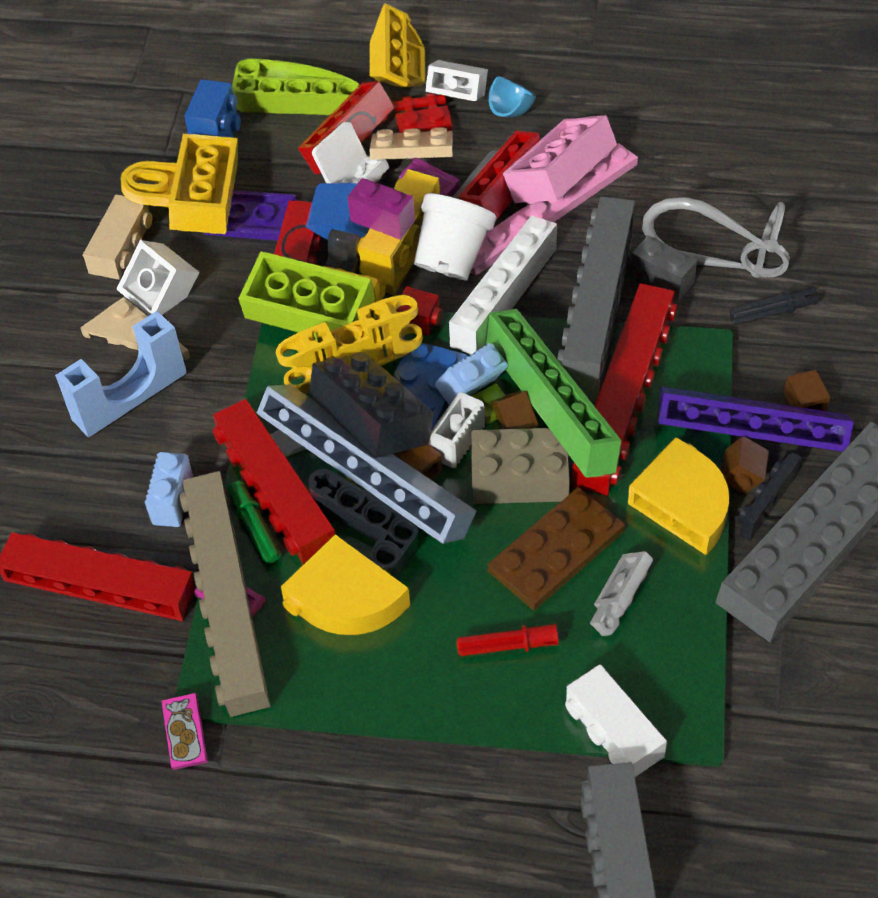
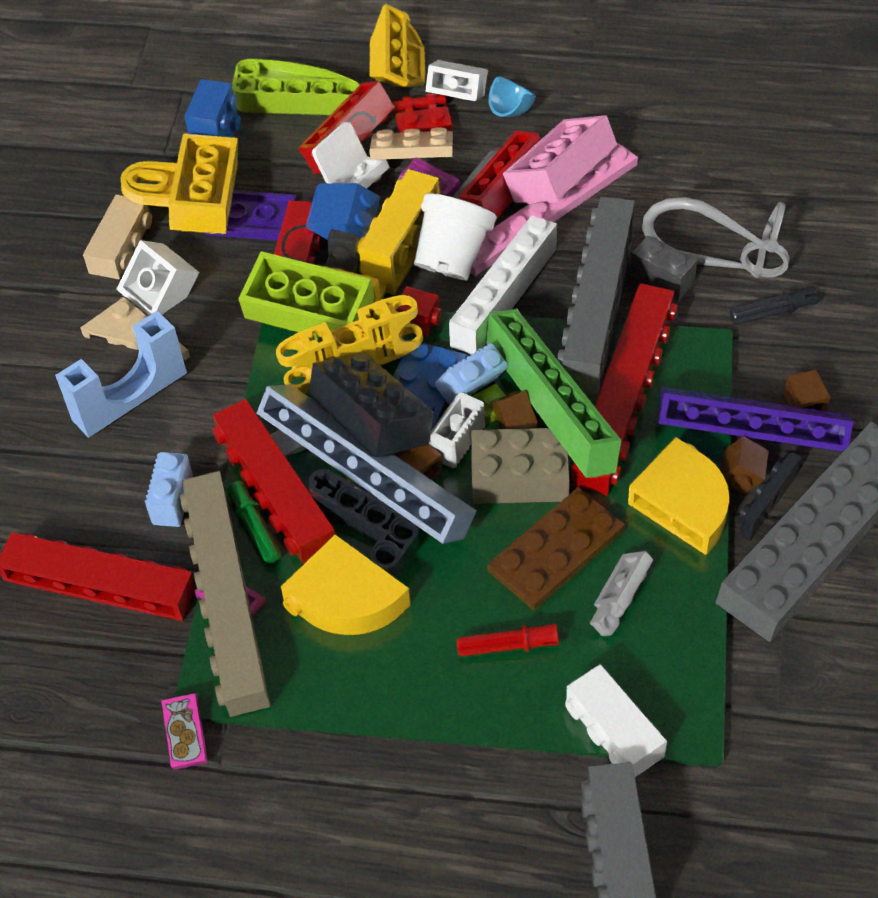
(381, 208): magenta brick -> none

